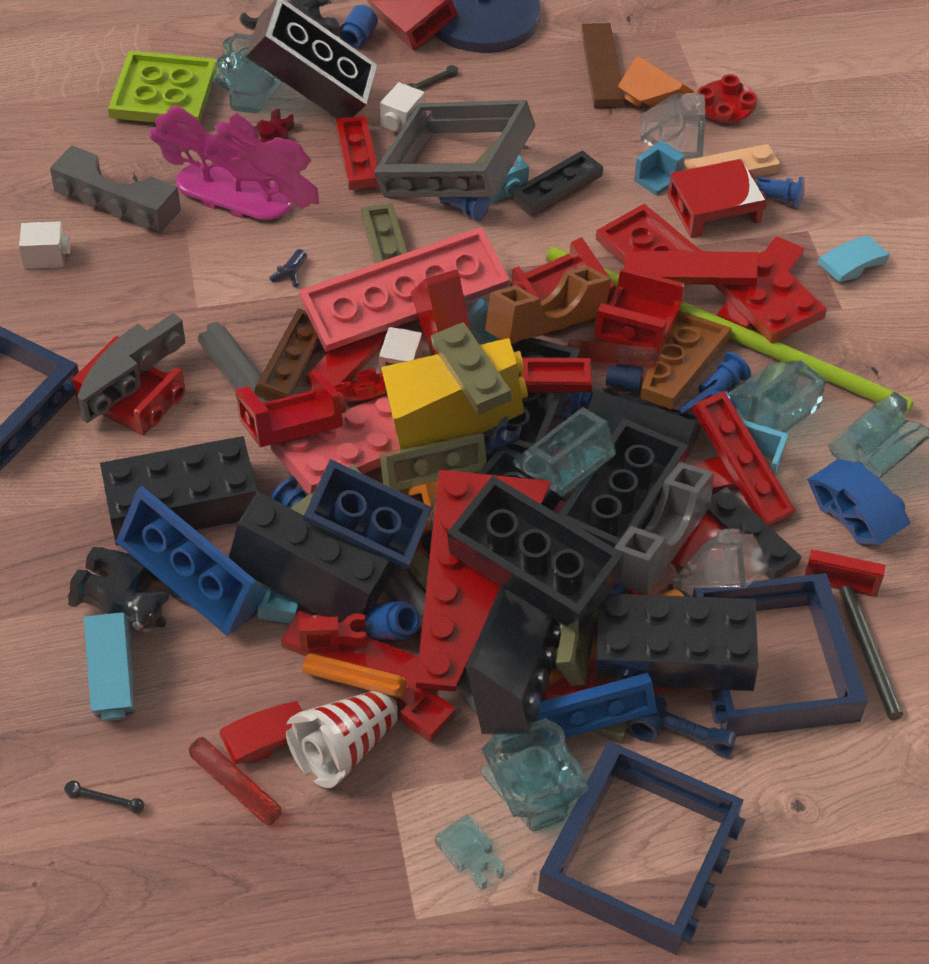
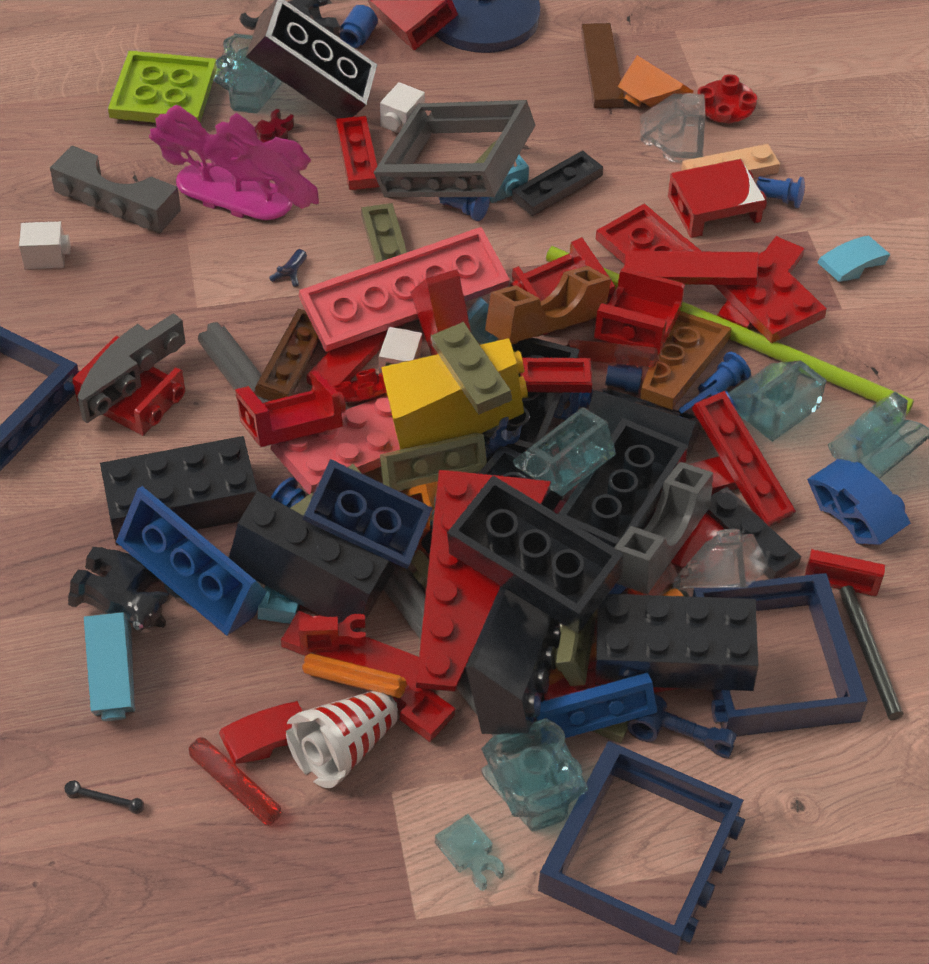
(392, 621): blue brick -> none
(451, 71): pearl dark grey hinge -> none
(656, 166): dark azure panel -> none
(769, 441): medium azure bracket -> none

